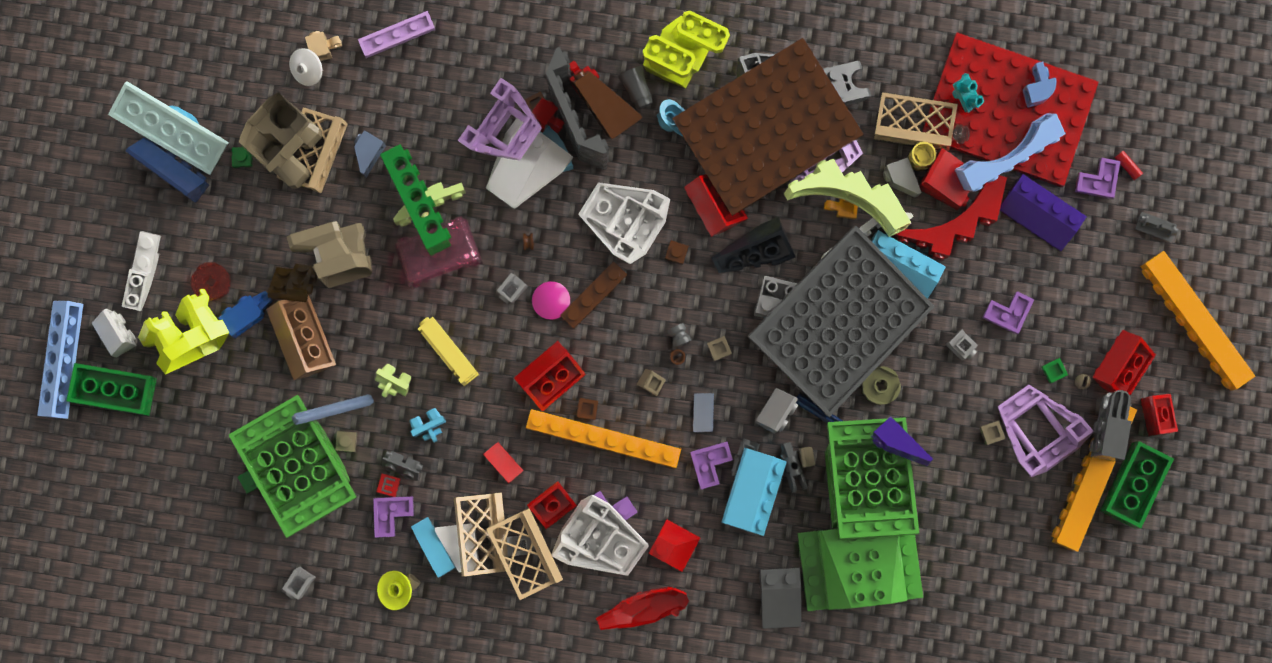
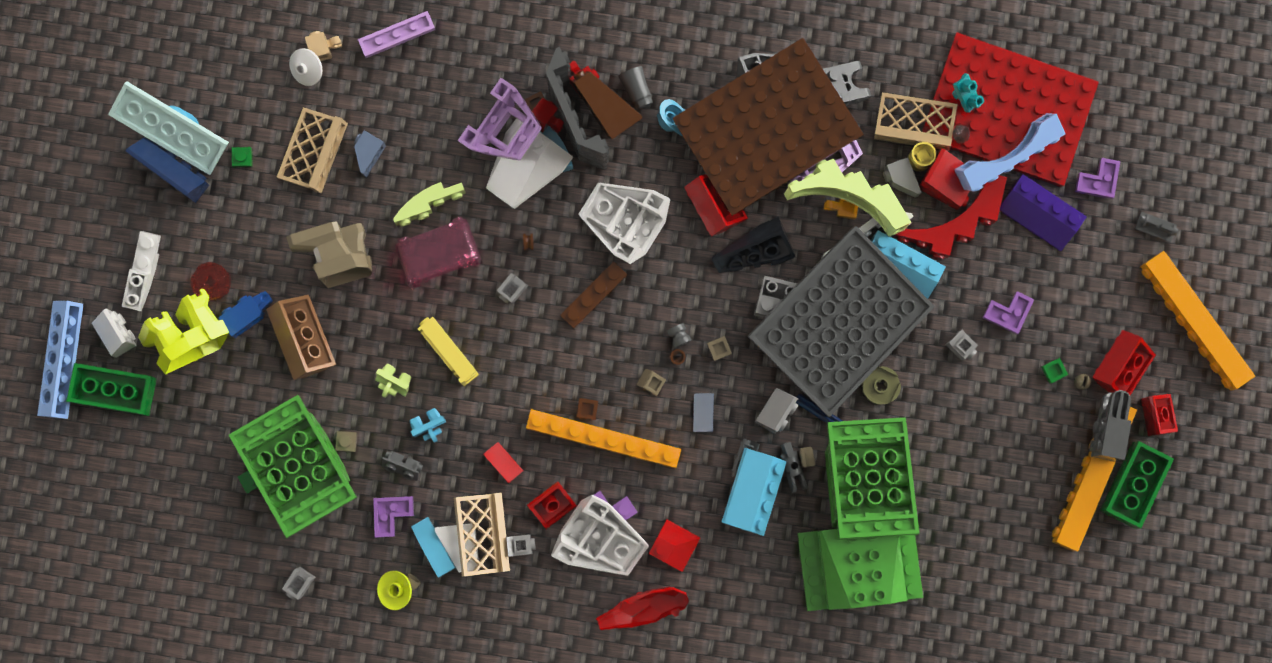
(276, 134): dark tan piece -> none
(293, 283): dark brown plate -> none
(332, 409): sand blue axle -> none
(388, 485): red tile -> none
(393, 160): green brick -> none
(540, 547): tan fence -> none
(549, 376): red slope -> none
(550, 300): dark pink dish -> none
(676, 252): reddish brown plate -> none
(683, 47): neon yellow piece -> none
(705, 461): medium lavender plate -> none
(780, 597): dark grey slope -> none
(897, 441): dark purple slope -> none
(992, 432): dark tan plate -> none
(1043, 88): medium blue brick -> none
(1068, 442): lavender windscreen -> none
(1129, 166): red axle -> none

